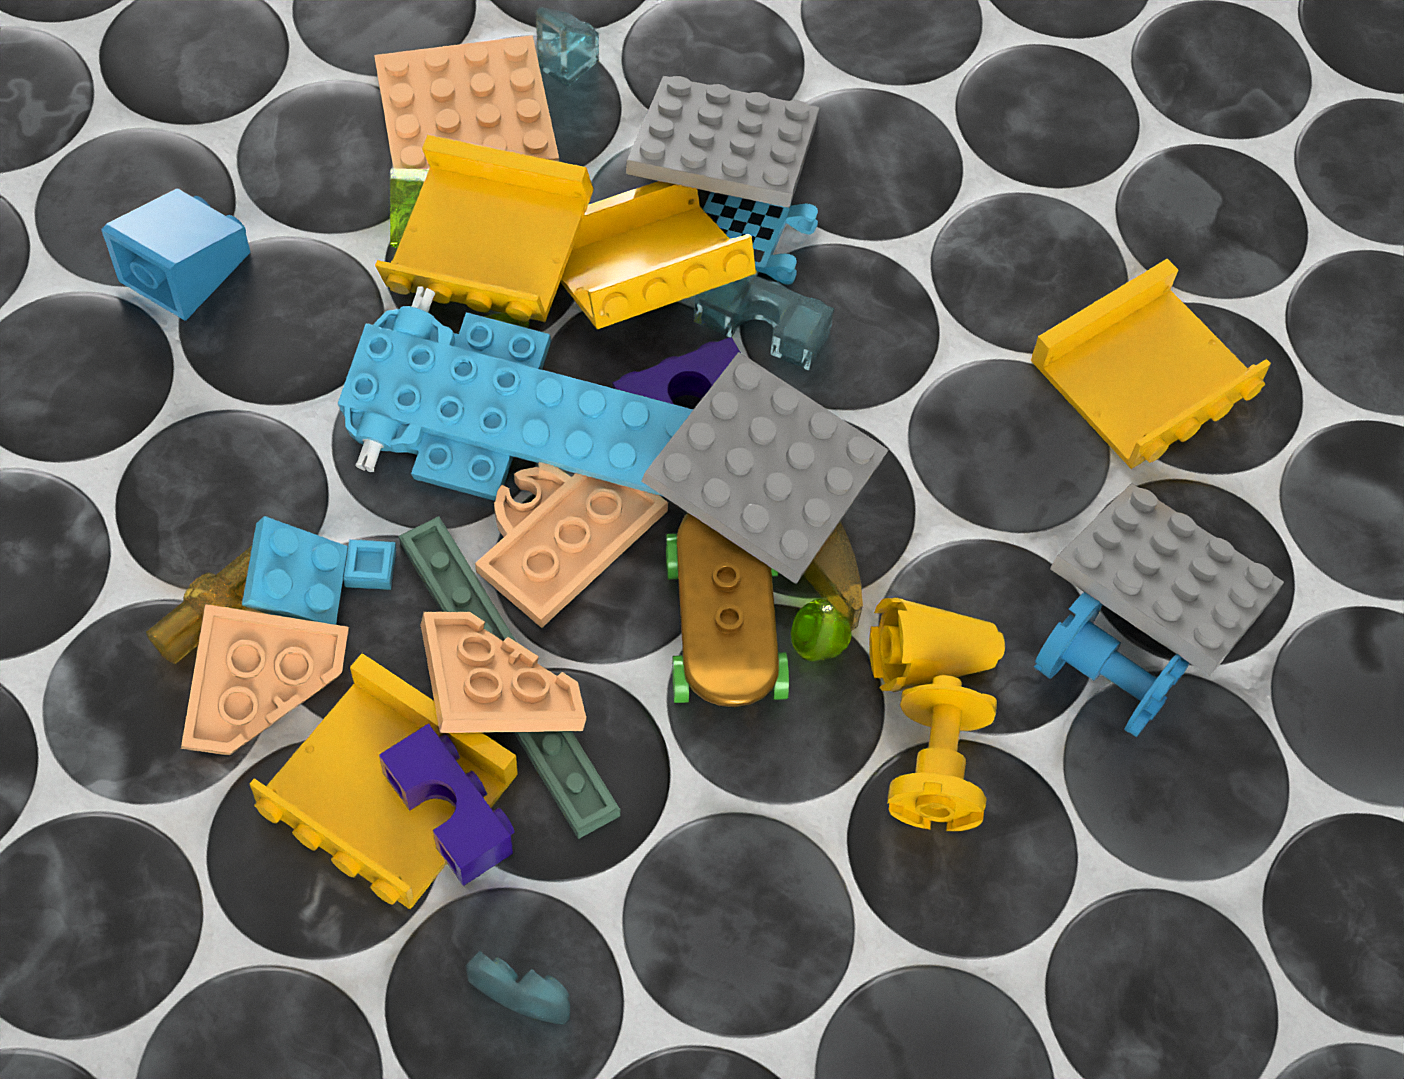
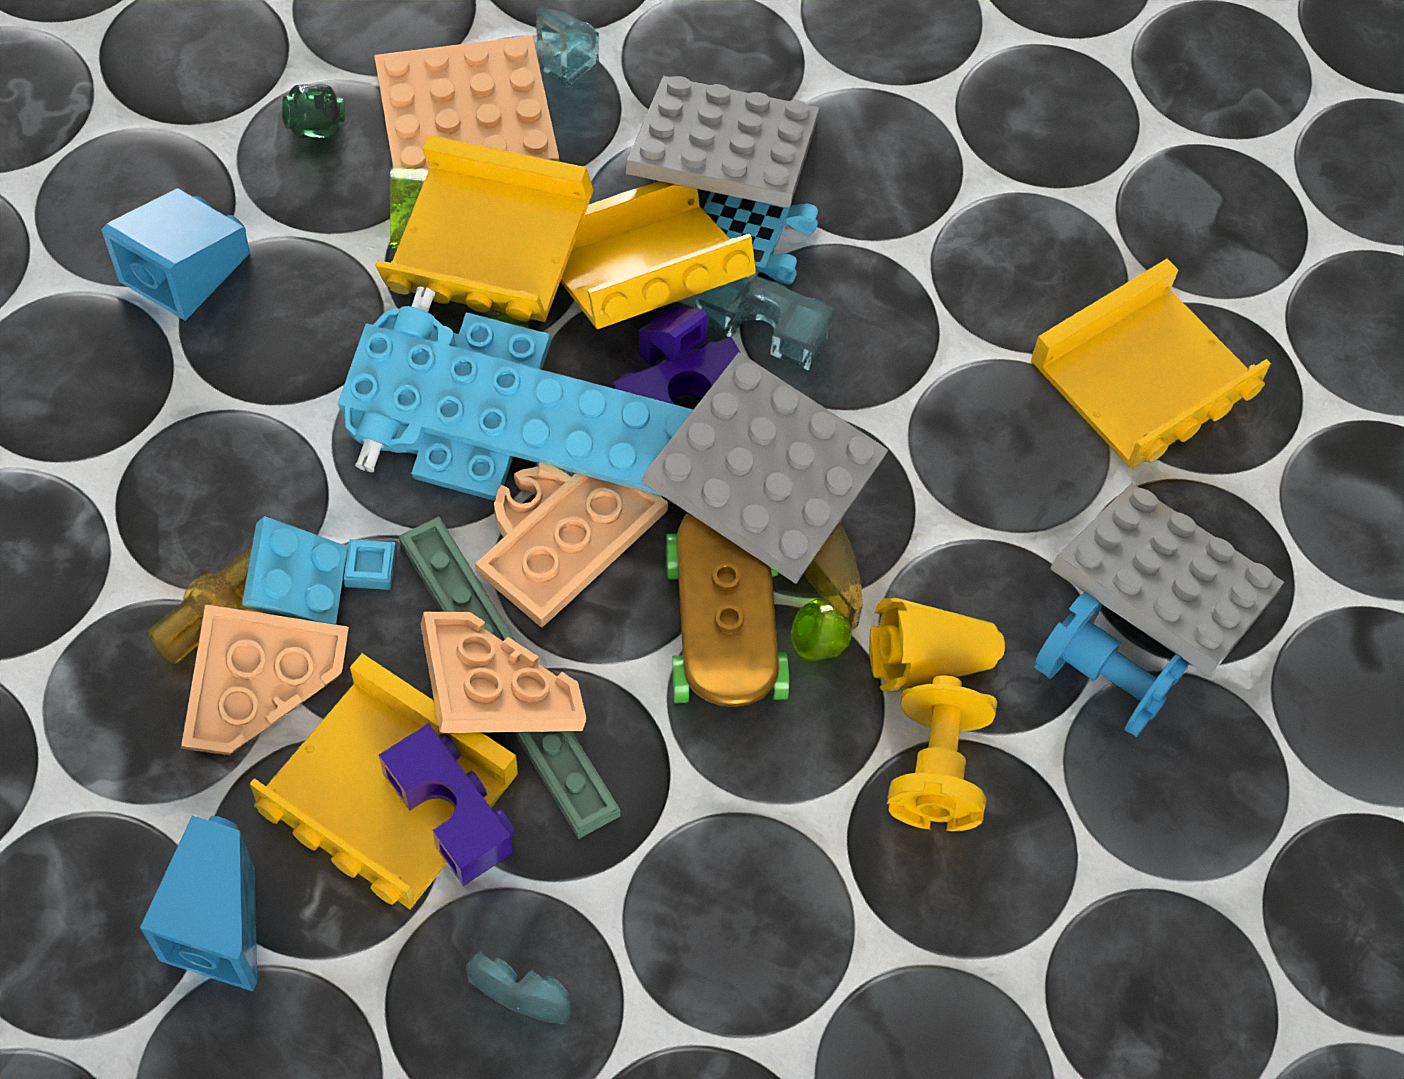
(207, 905): none -> dark azure slope
(312, 111): none -> clear green head
(673, 334): none -> dark purple slope

